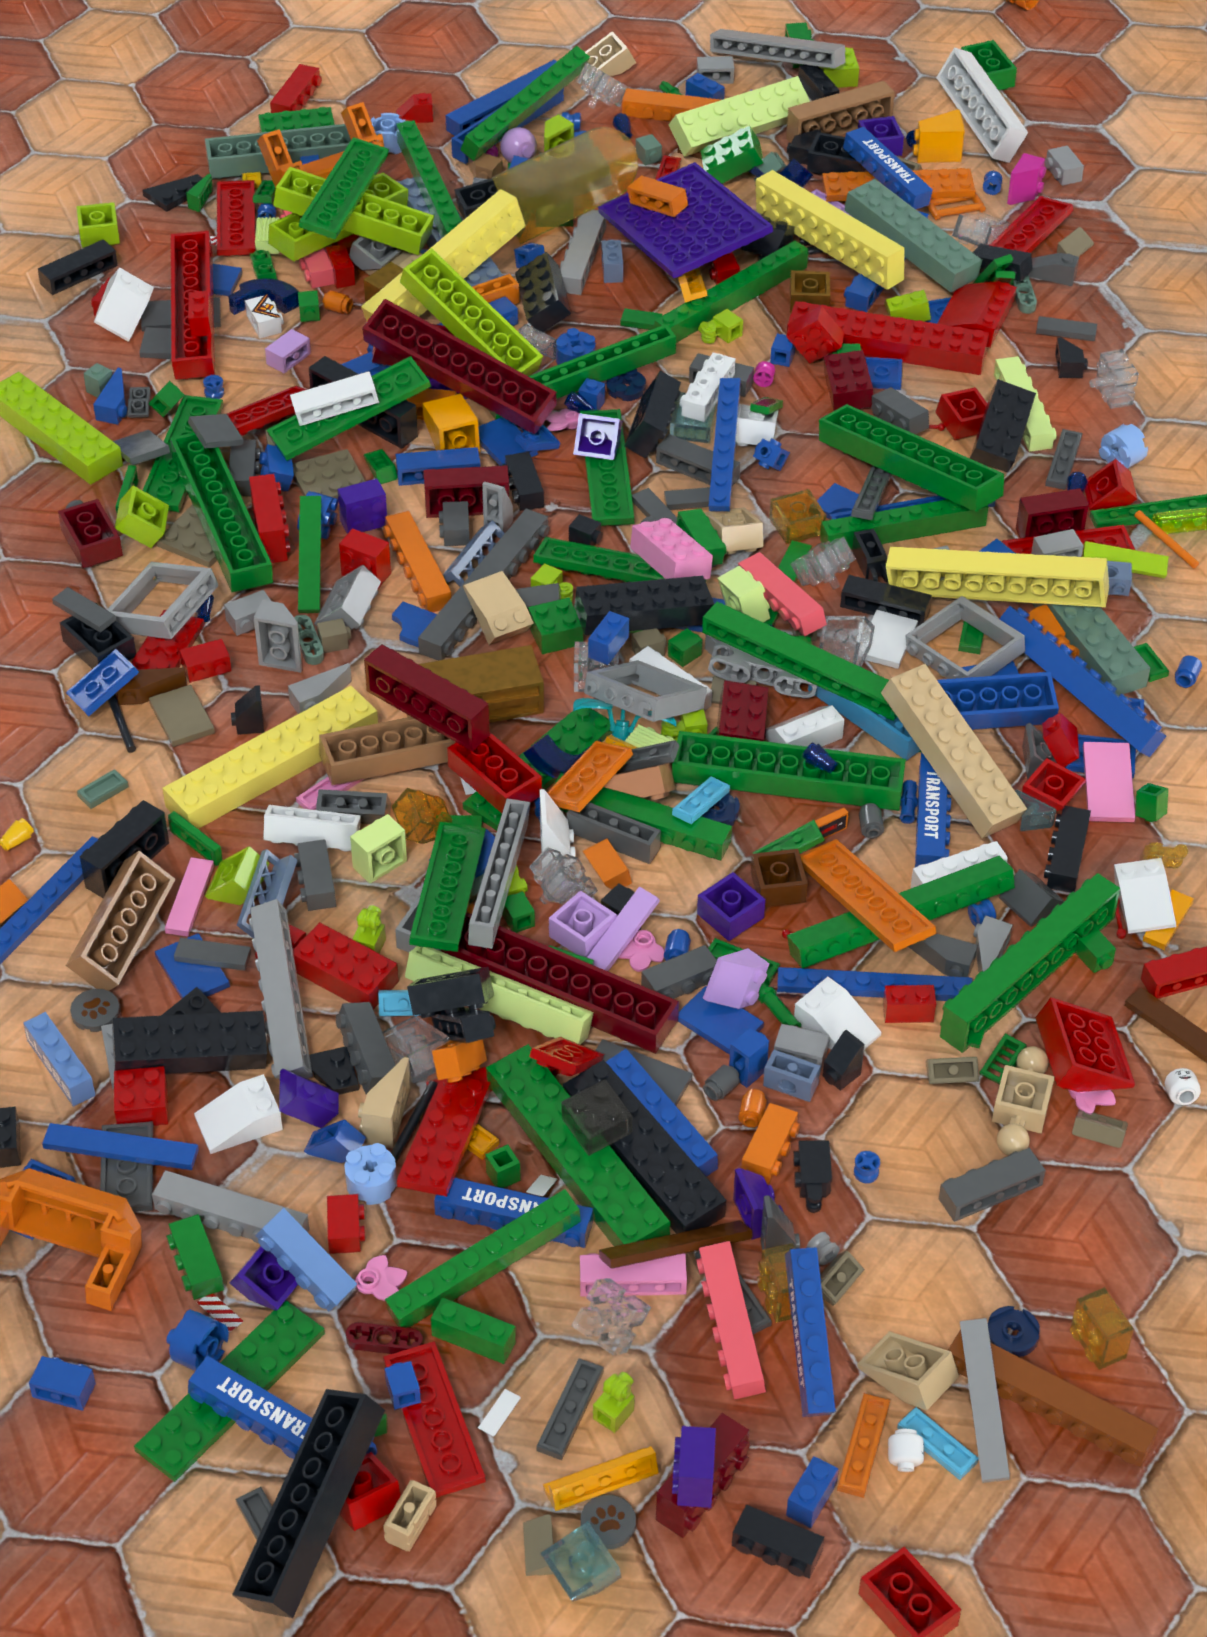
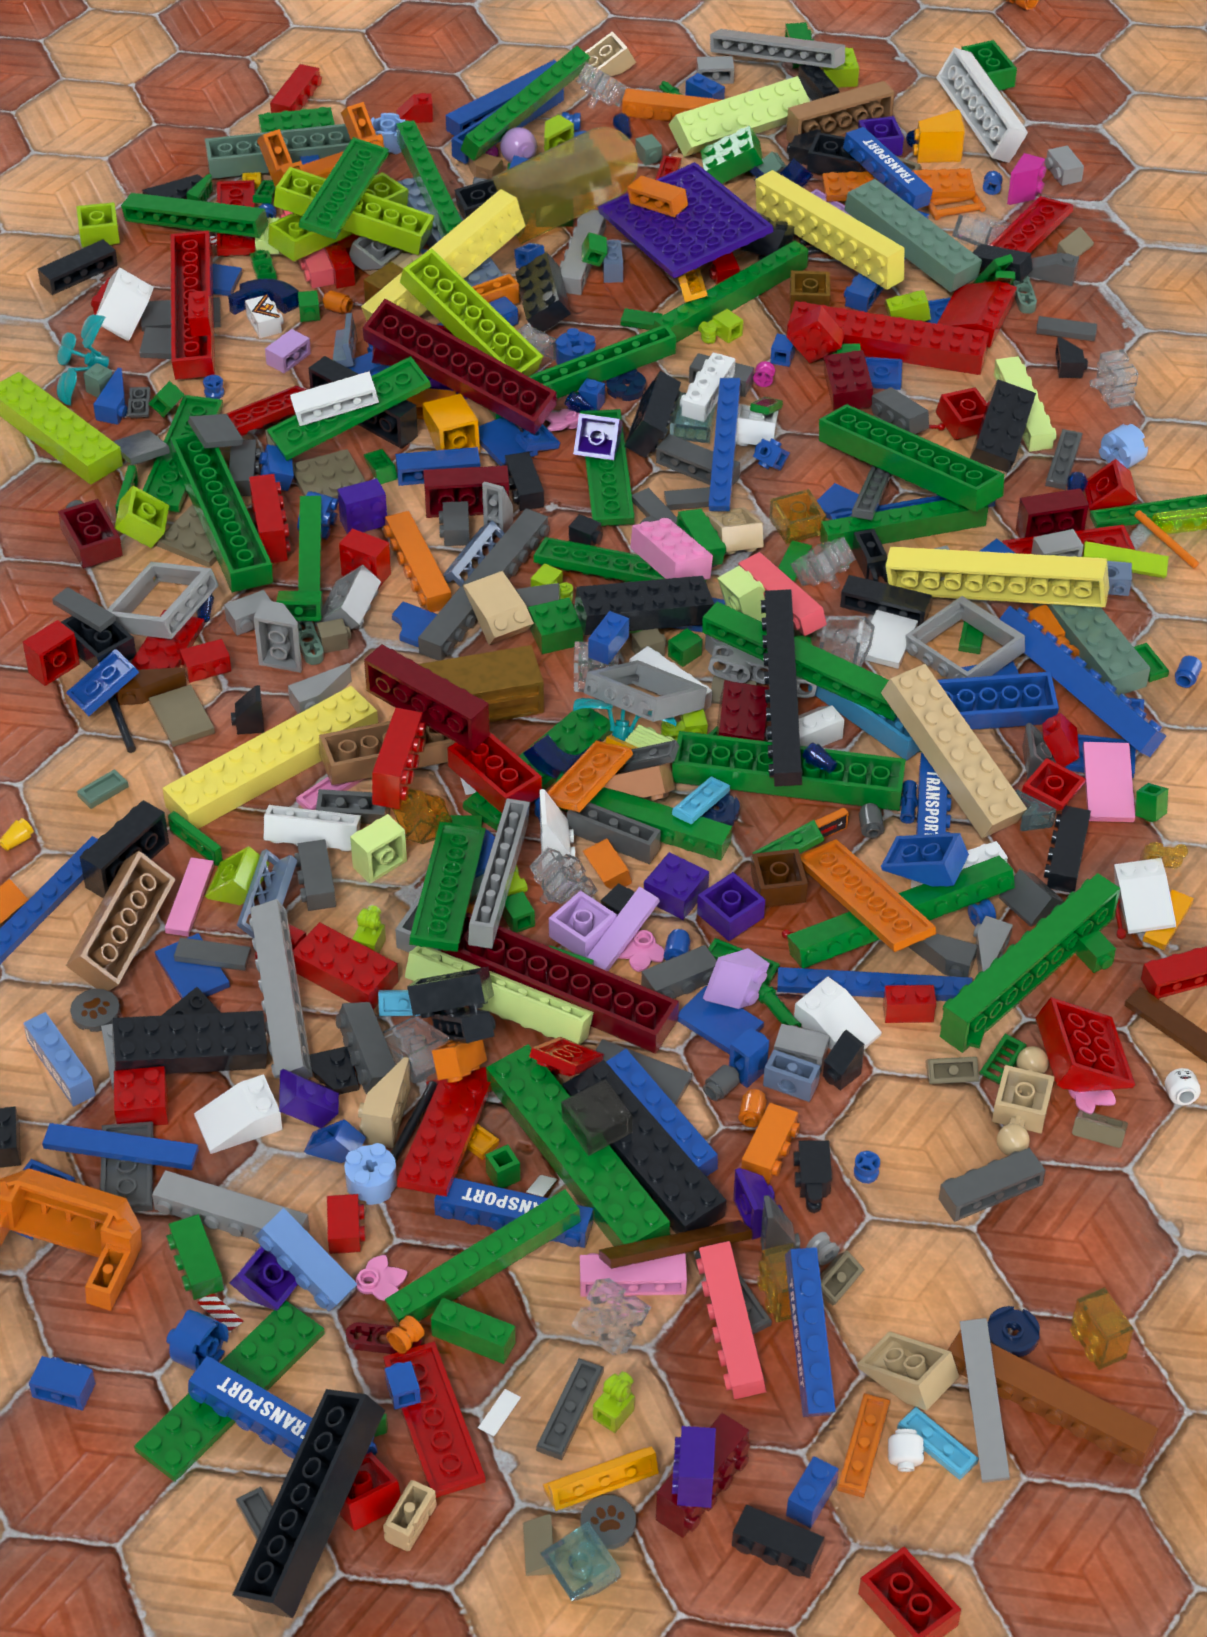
(51, 652): none -> red brick
(68, 380): none -> teal plant
(195, 215): none -> green brick
(302, 604): none -> green brick
(346, 343): none -> sand blue fence
(398, 758): none -> red brick
(405, 1334): none -> orange wheel
(594, 249): none -> green brick
(677, 885): none -> dark purple brick
(782, 688): none -> black brick
(927, 858): none -> blue slope

